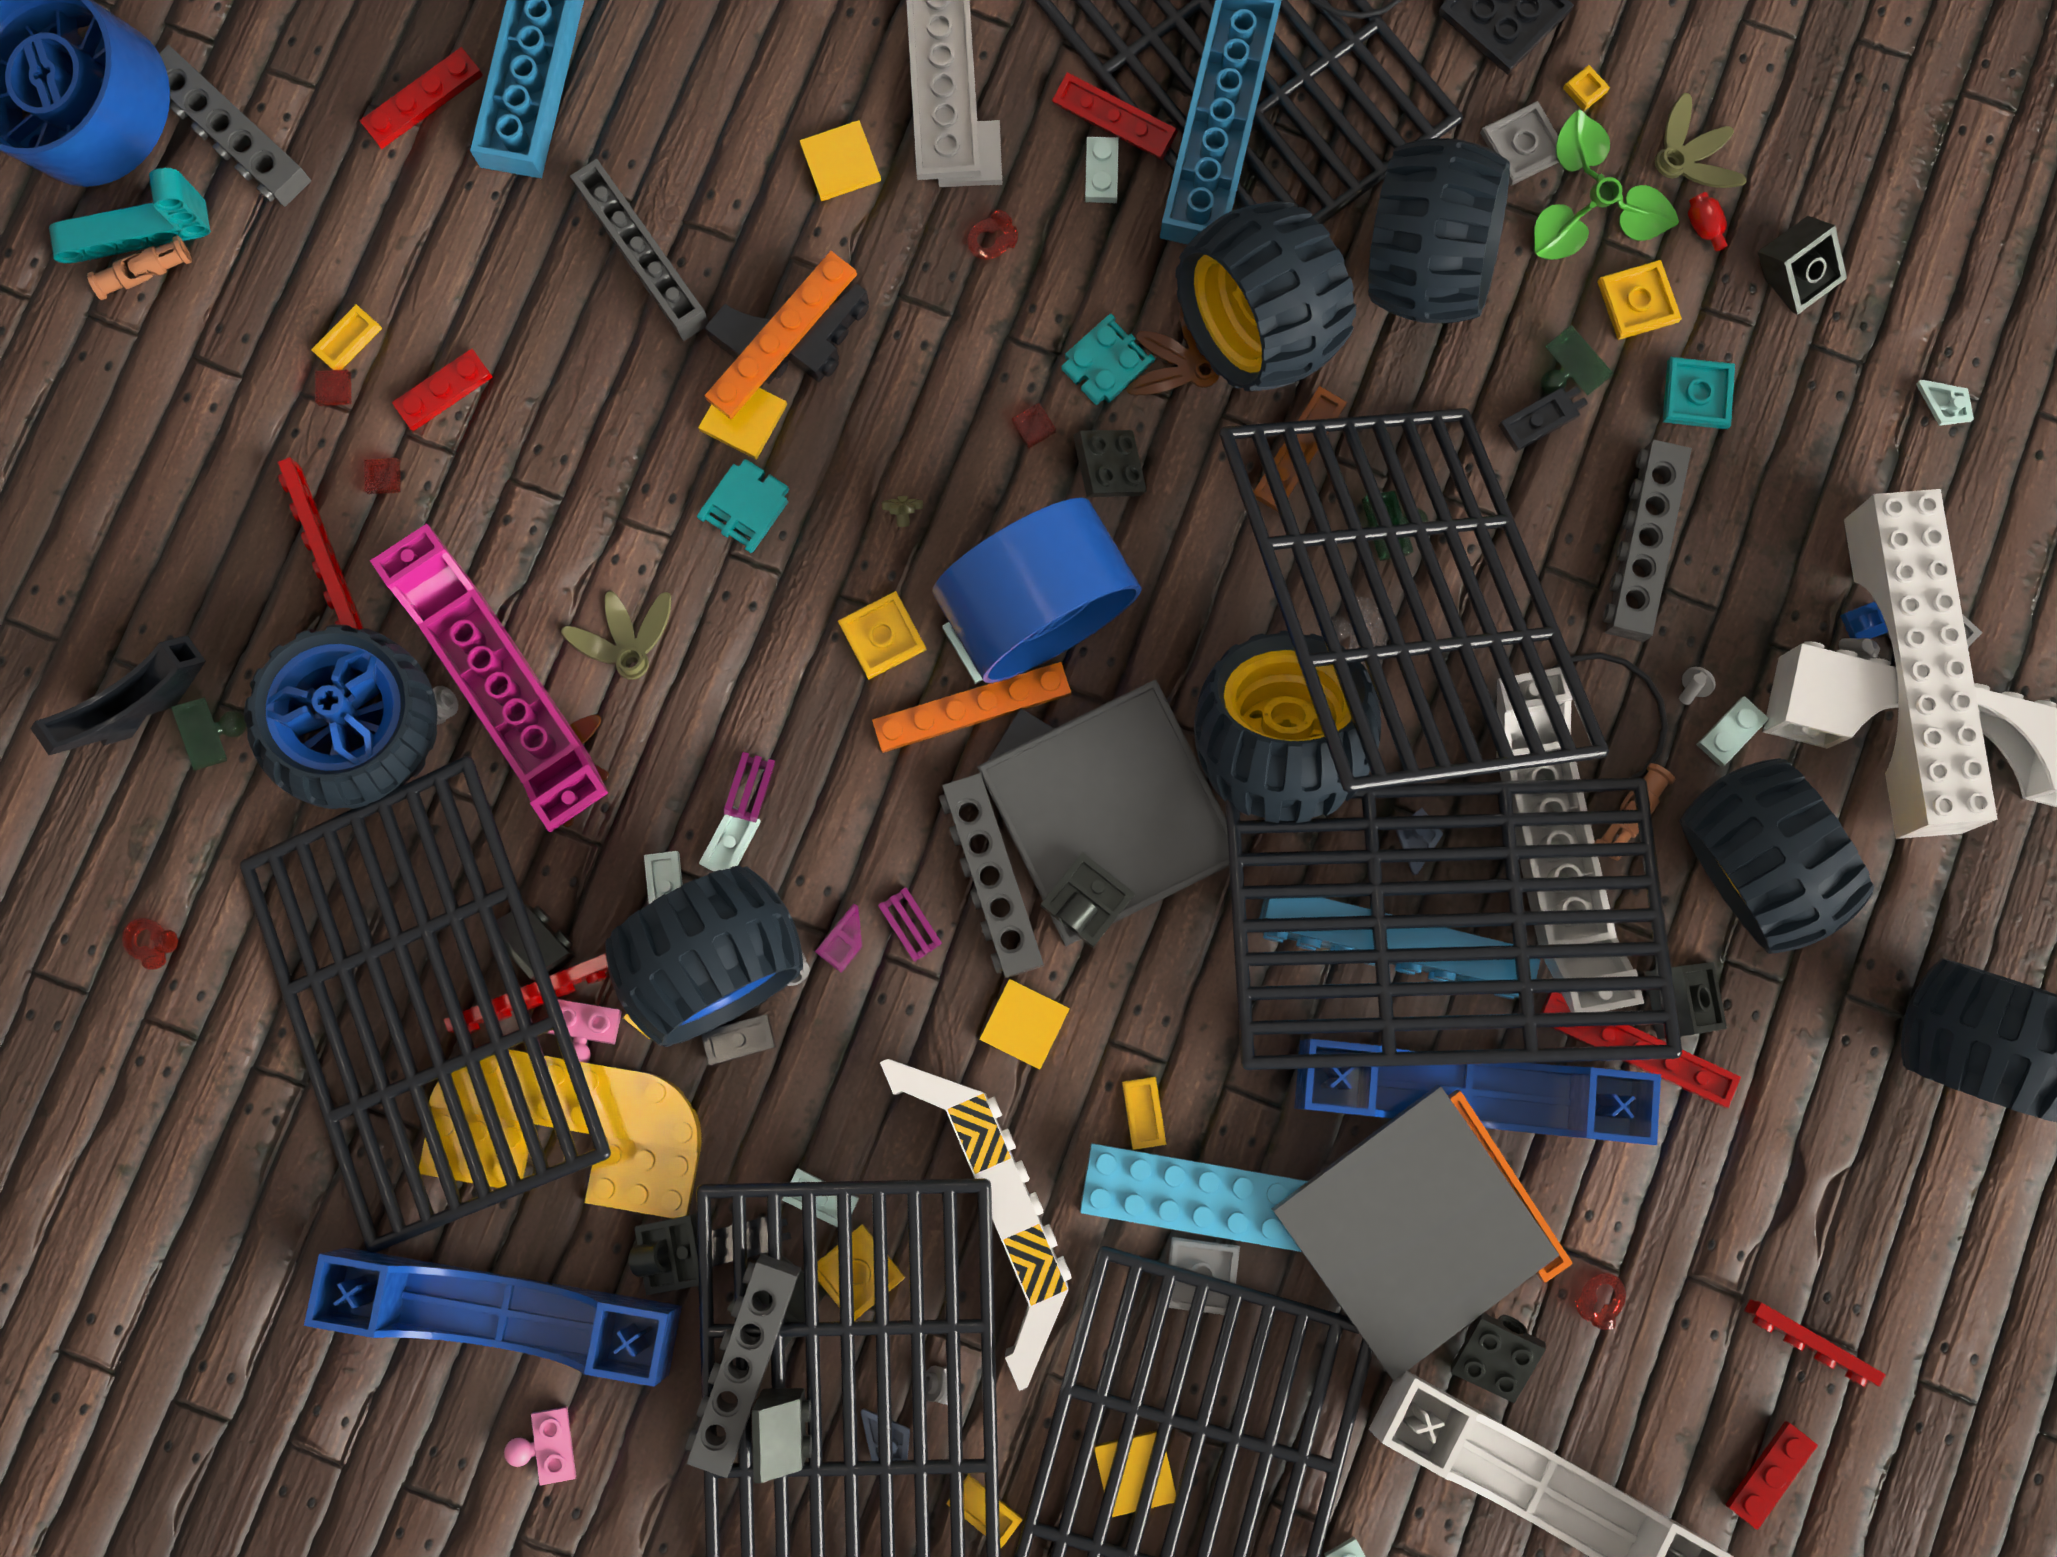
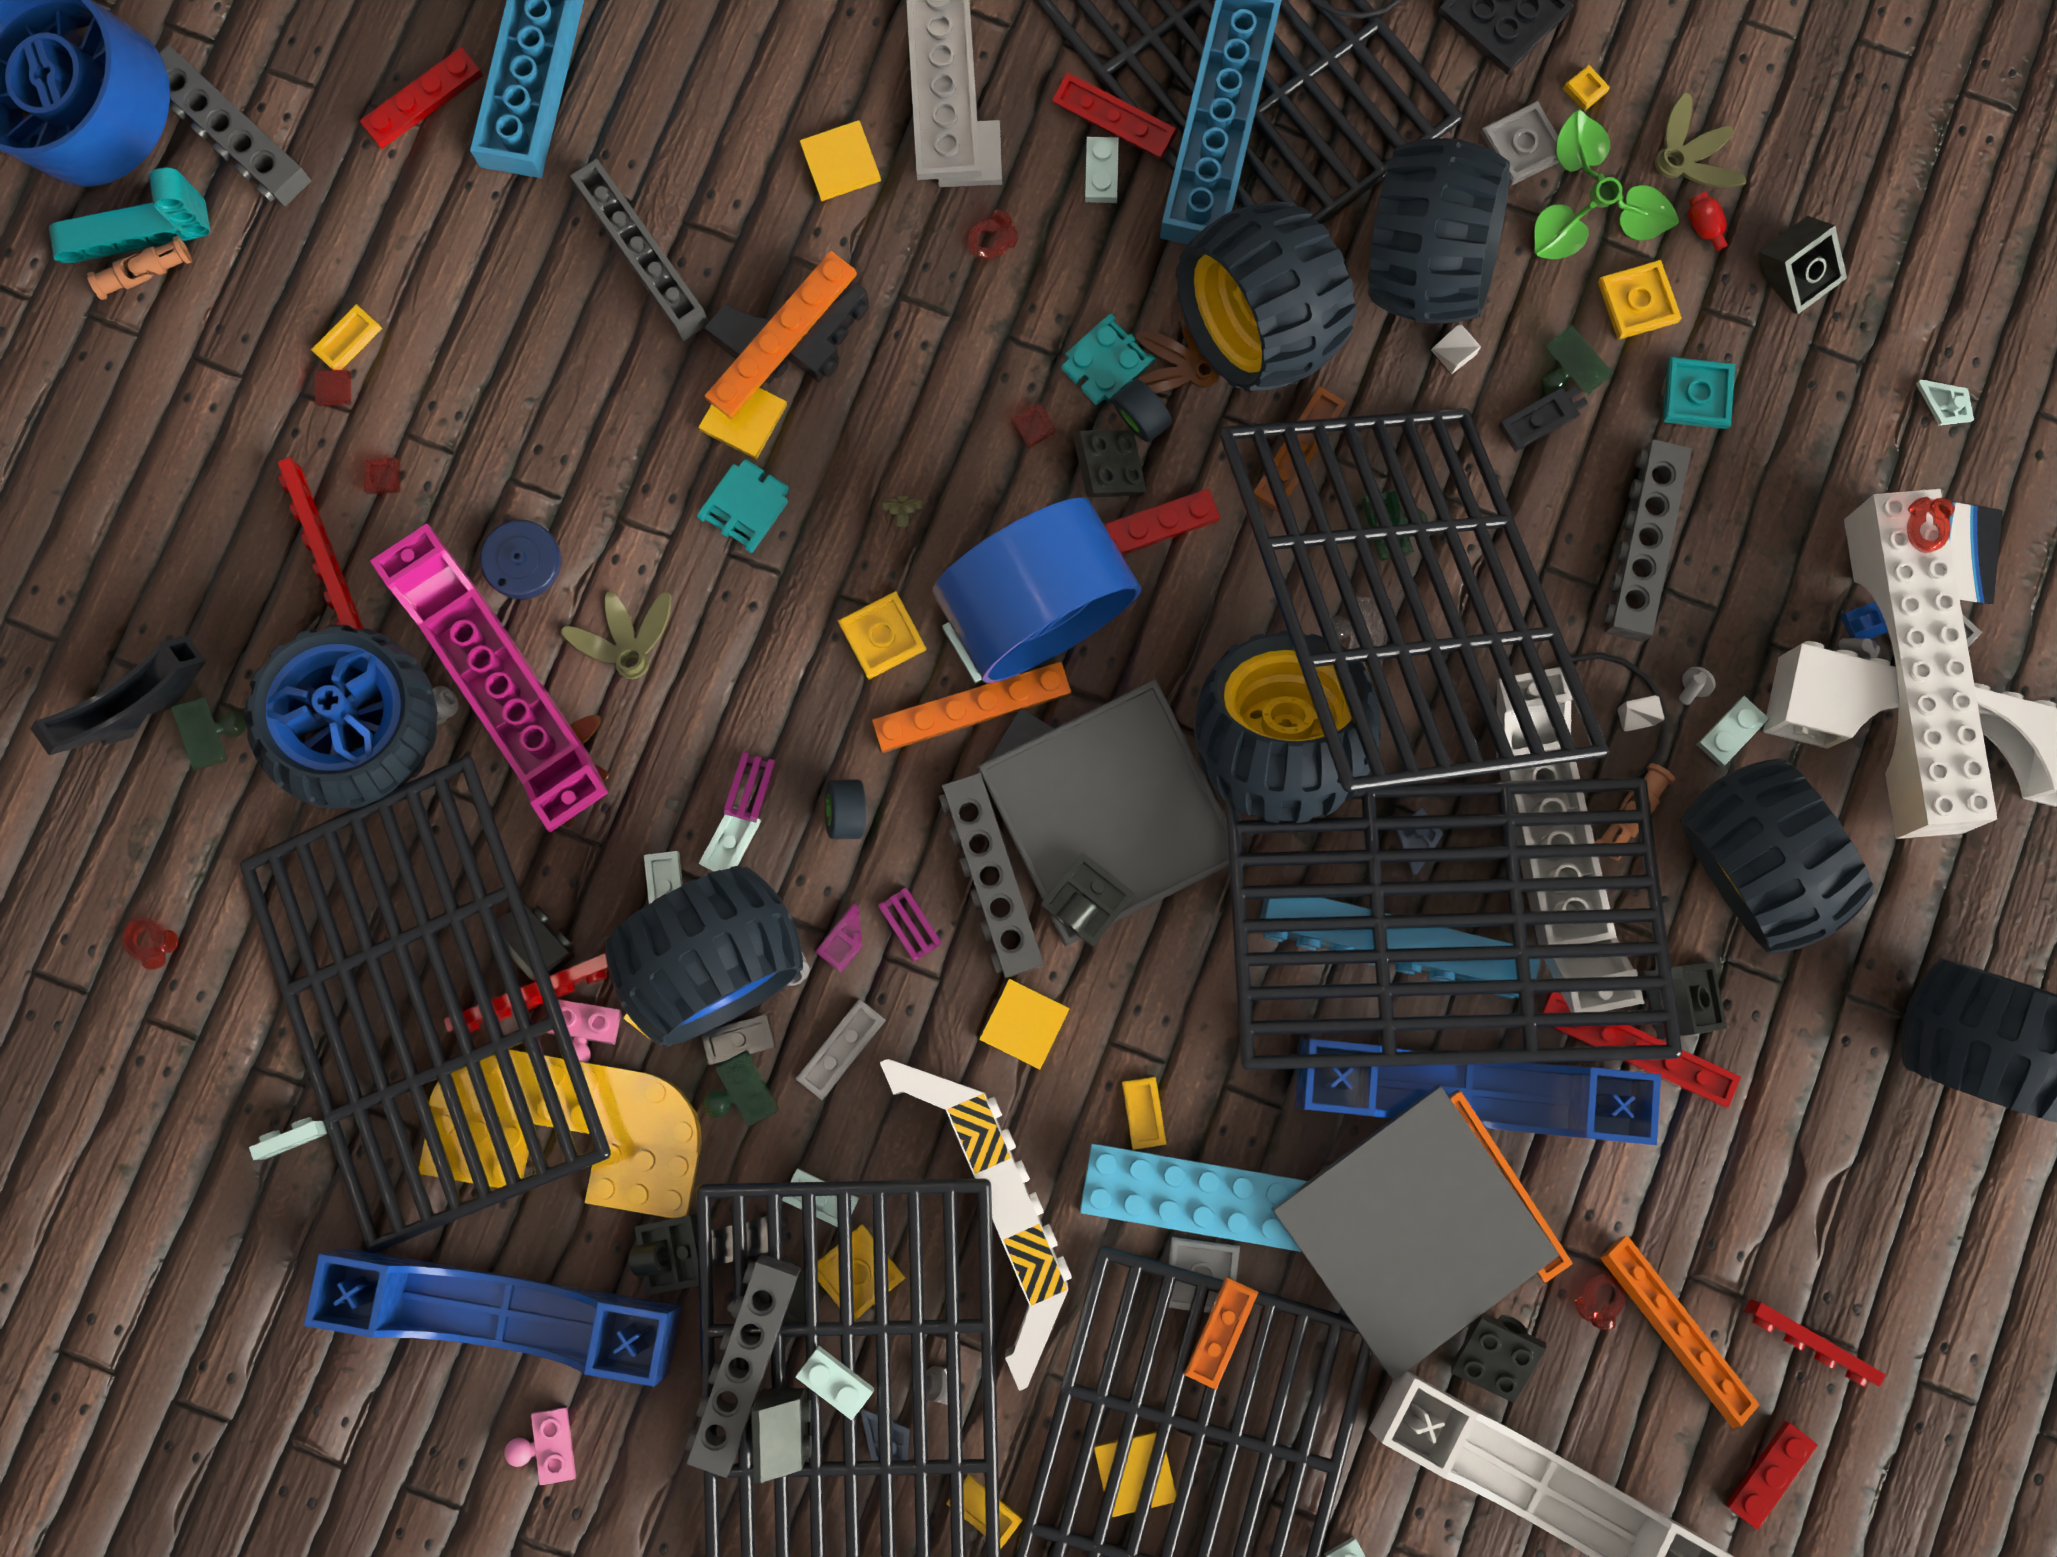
(276, 1143): none -> light aqua plate
(442, 389): red plate -> none
(520, 559): none -> dark blue wheel
(744, 1088): none -> clear green plate
(835, 1382): none -> light aqua plate
(840, 1049): none -> light grey tile
(845, 809): none -> black wheel
(1142, 410): none -> black wheel
(1163, 522): none -> red plate
(1221, 1333): none -> orange tile
(1456, 348): none -> white slope
(1640, 713): none -> white slope
(1680, 1332): none -> orange plate
(1941, 511): none -> clear red piece
(1975, 550): none -> sticker

